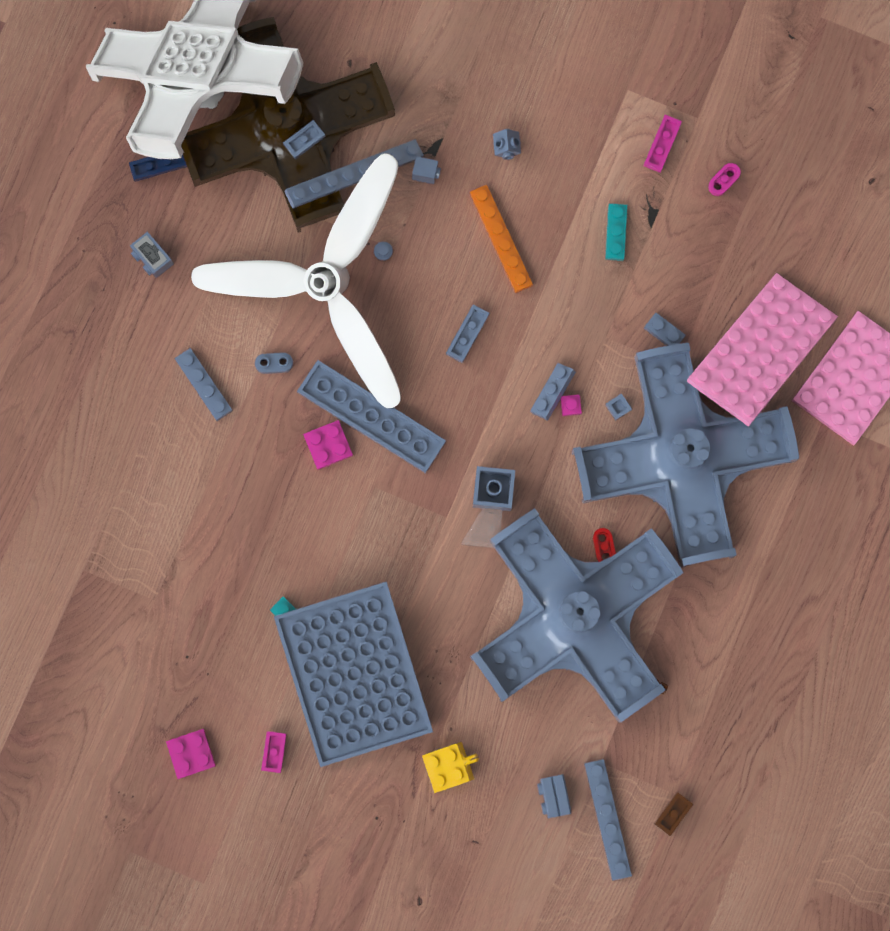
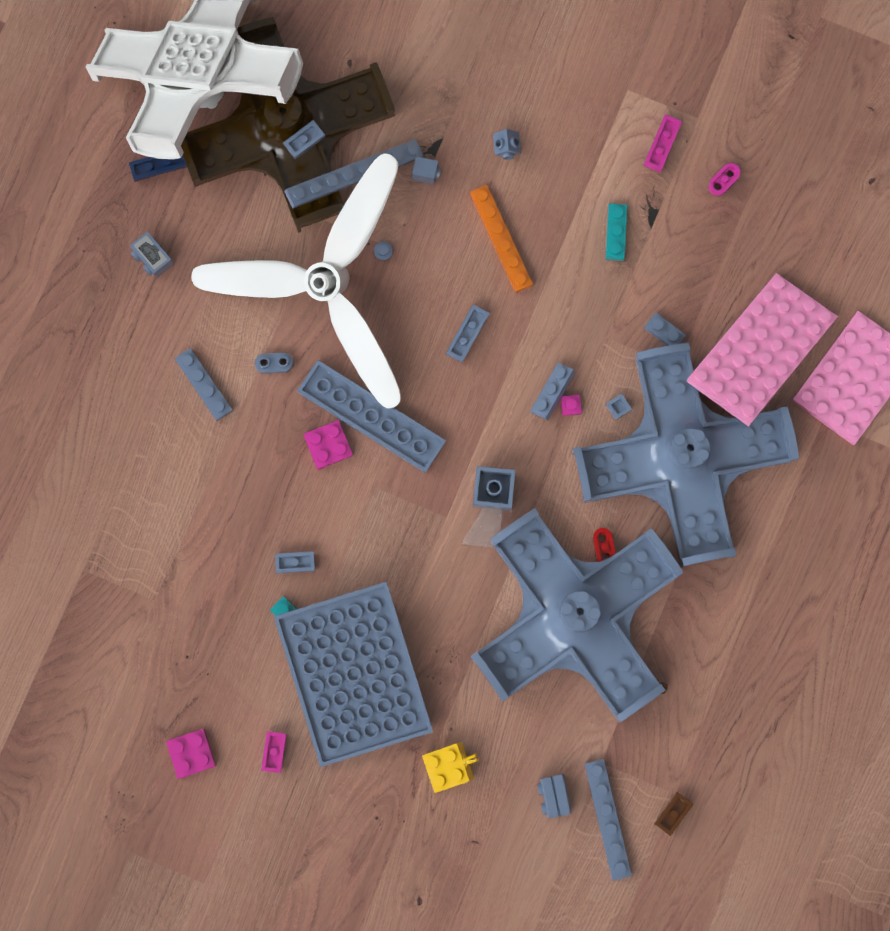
(294, 562): none -> sand blue plate

